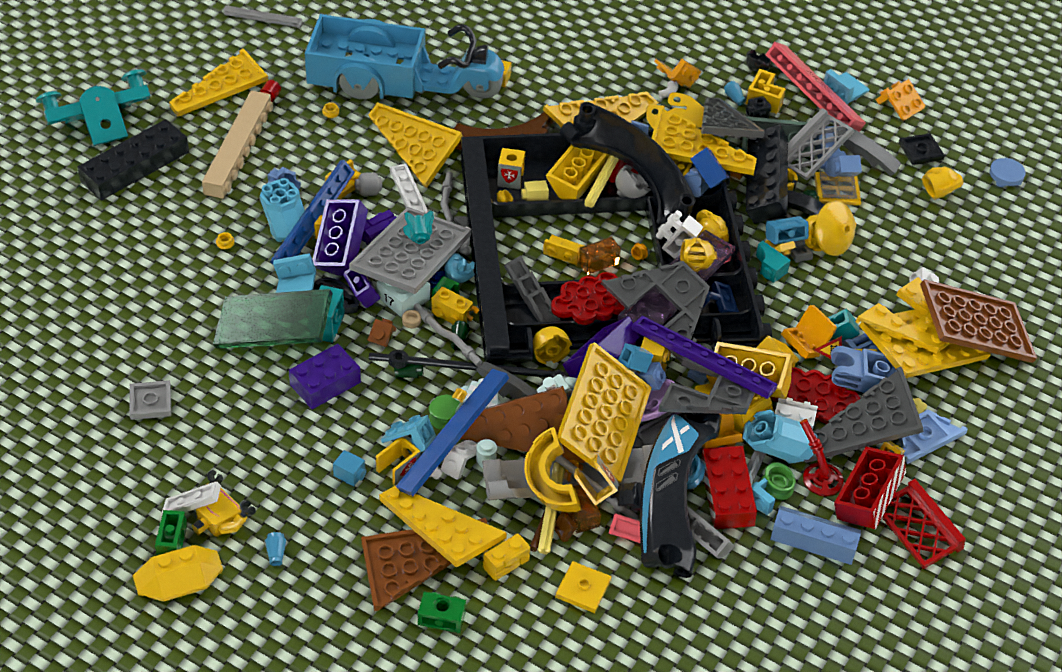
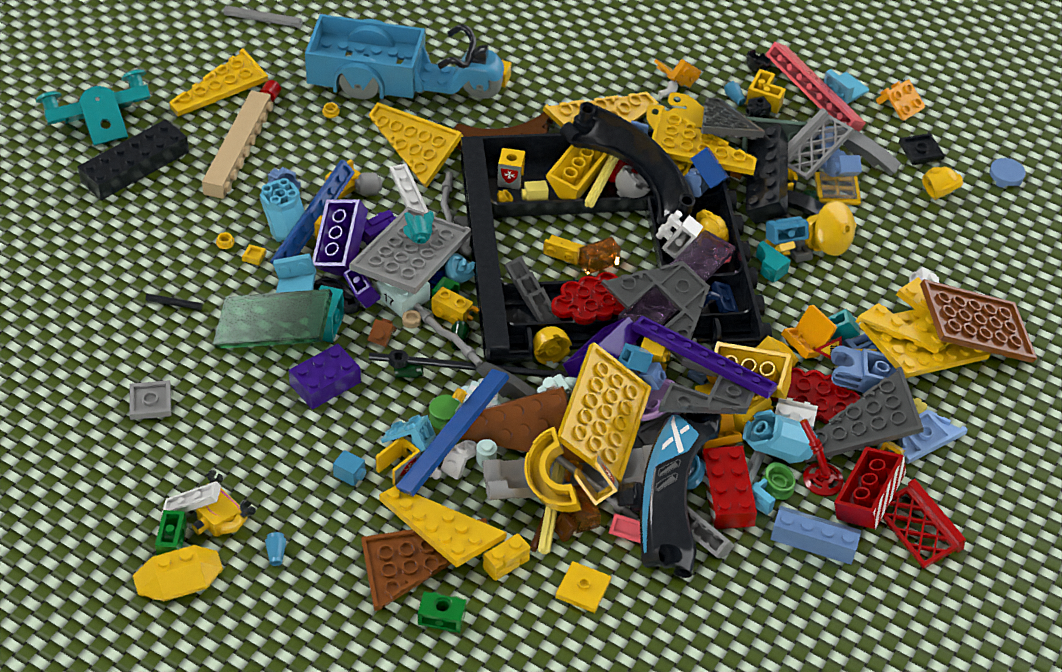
(174, 301): none -> black bar
(254, 255): none -> yellow tile
(639, 251): light orange plate -> none
(697, 253): yellow helmet -> none

